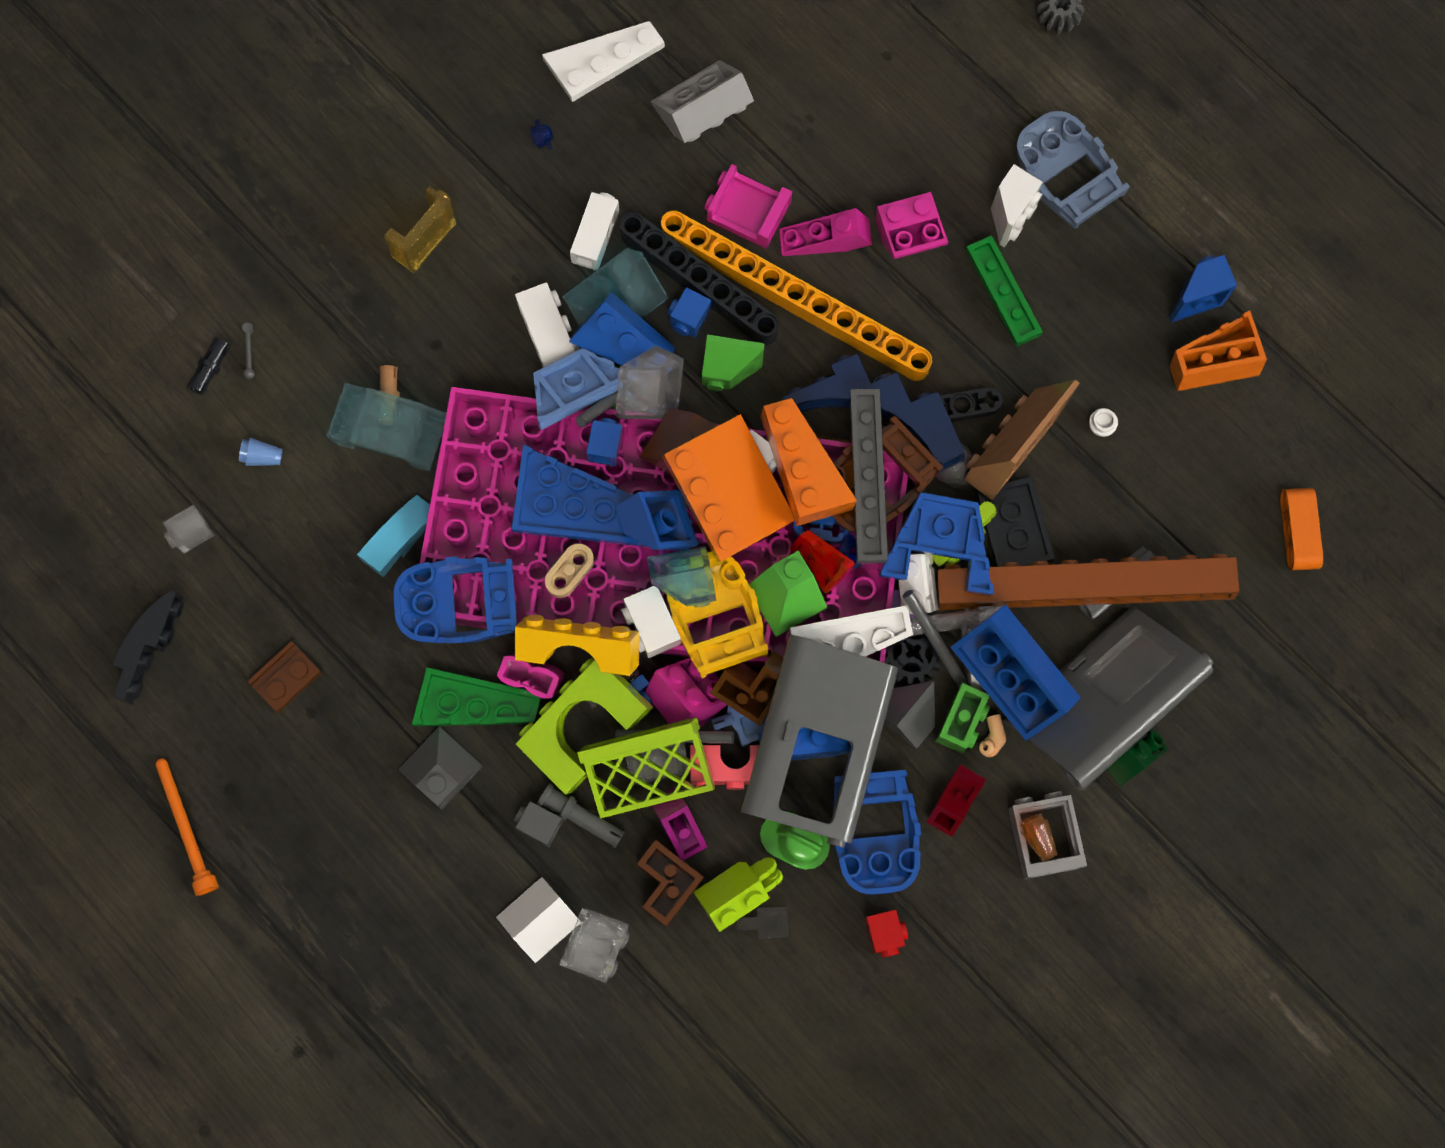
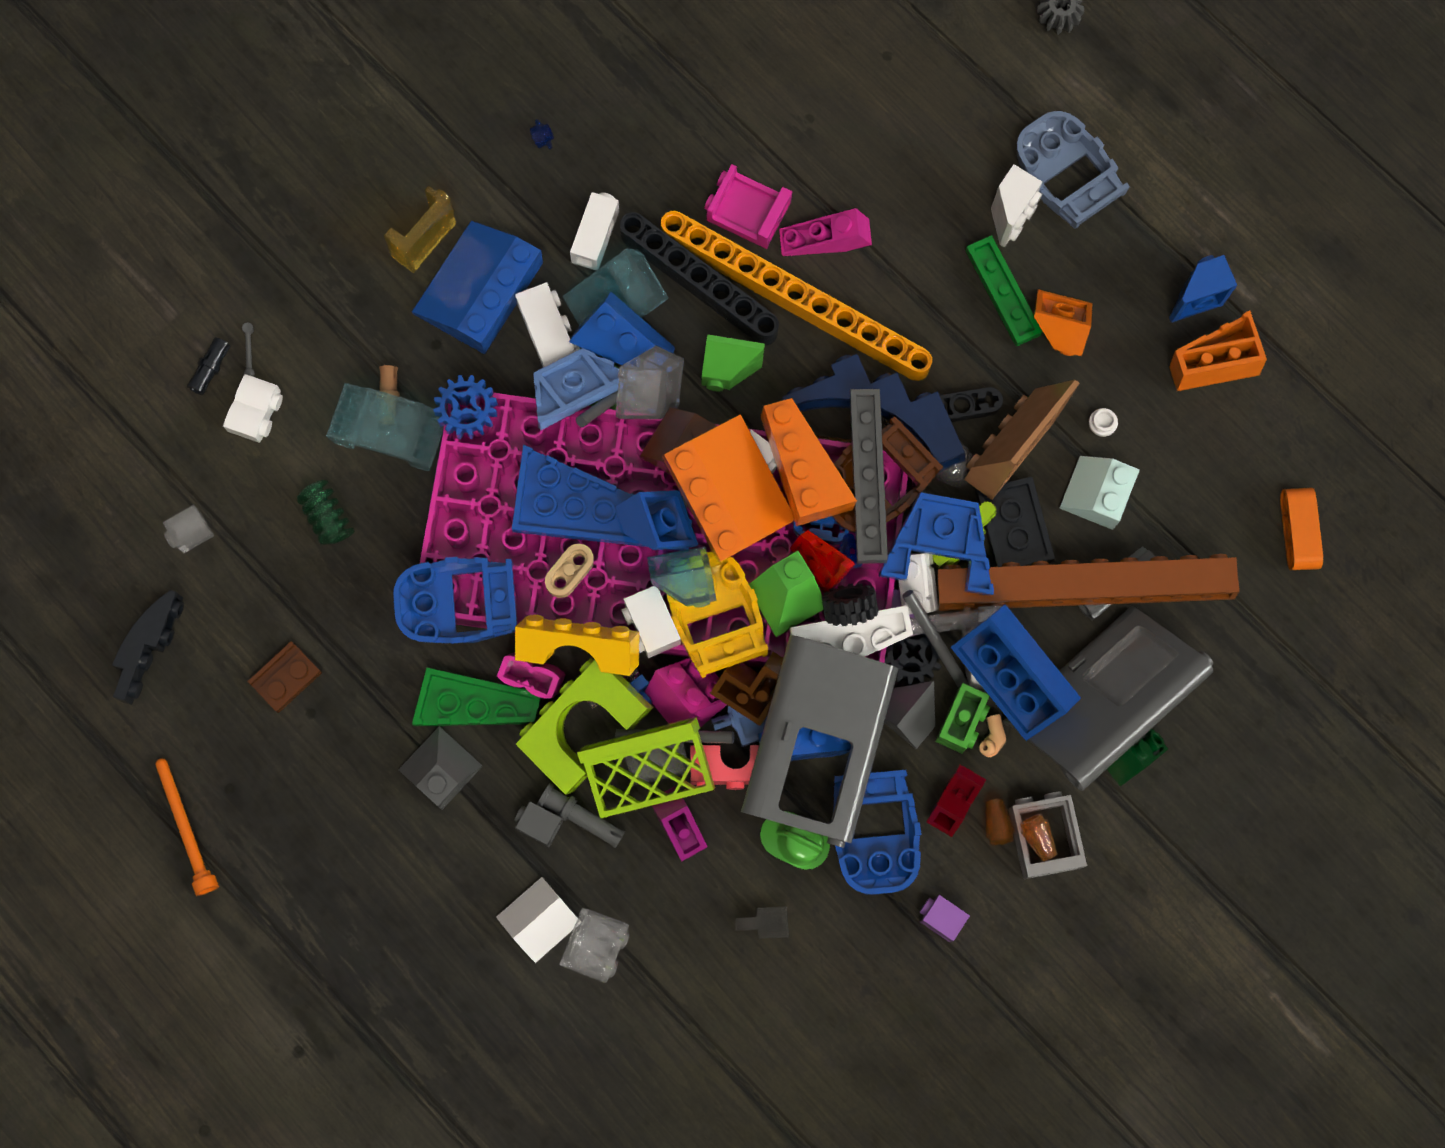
(252, 408): none -> white brick
(259, 453): medium blue cone -> none
(322, 514): none -> clear green piece
(396, 536): medium azure slope -> none
(460, 417): none -> blue gear
(479, 285): none -> blue slope
(598, 60): white wing -> none
(605, 442): blue brick -> none
(675, 880): reddish brown brick -> none
(689, 313): blue brick -> none
(703, 101): light grey slope -> none
(738, 891): lime hinge -> none
(850, 604): none -> black tyre
(886, 933): red brick -> none
(910, 226): dark pink slope -> none
(943, 917): none -> medium lavender brick
(998, 823): none -> clear orange cone
(1063, 321): none -> orange slope
(1099, 490): none -> light aqua slope

